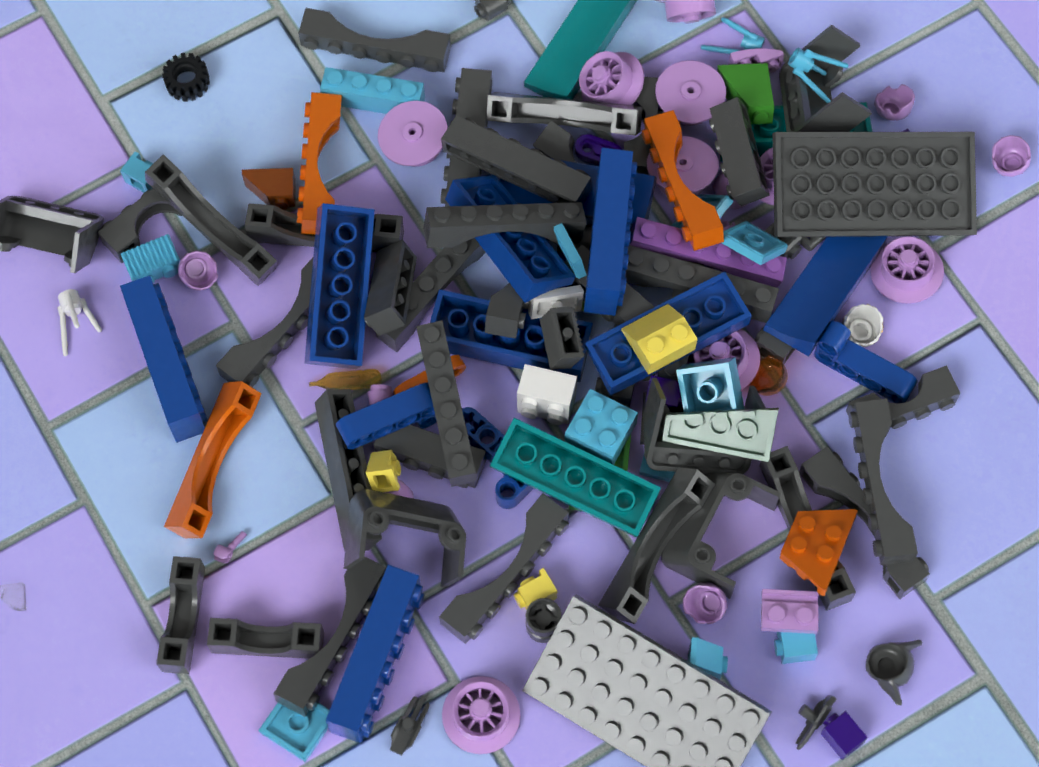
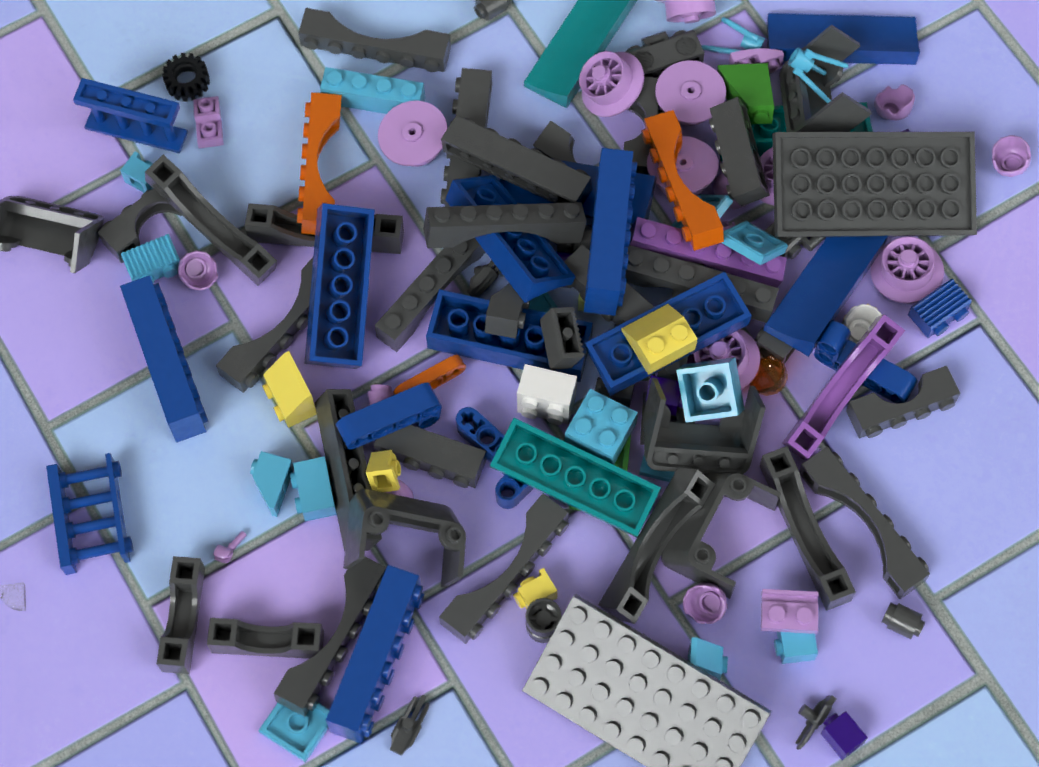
(63, 505): none -> blue fence
(71, 306): white plant -> none
(131, 115): none -> blue fence
(194, 499): orange arch -> none
(208, 122): none -> lavender slope
(272, 185): dark orange slope -> none
(272, 479): none -> medium azure slope
(289, 391): none -> light yellow slope
(314, 489): none -> medium azure brick
(349, 380): clear yellow piece -> none
(390, 288): dark grey brick -> none
(446, 404): dark grey arch -> none
(481, 715): lavender piece -> none
(482, 279): none -> dark grey piece
(556, 298): white plate -> none
(566, 112): dark grey arch -> none
(569, 251): medium azure tile -> none
(595, 144): dark purple plate -> none
(661, 52): none -> dark grey piece
(731, 432): wing -> none
(817, 544): orange wing -> none
(841, 387): none -> medium lavender arch
(880, 37): none -> blue arch
(892, 666): dark grey piece -> none
(893, 535): dark grey arch -> none
(903, 620): none -> dark grey brick
(940, 308): none -> blue brick

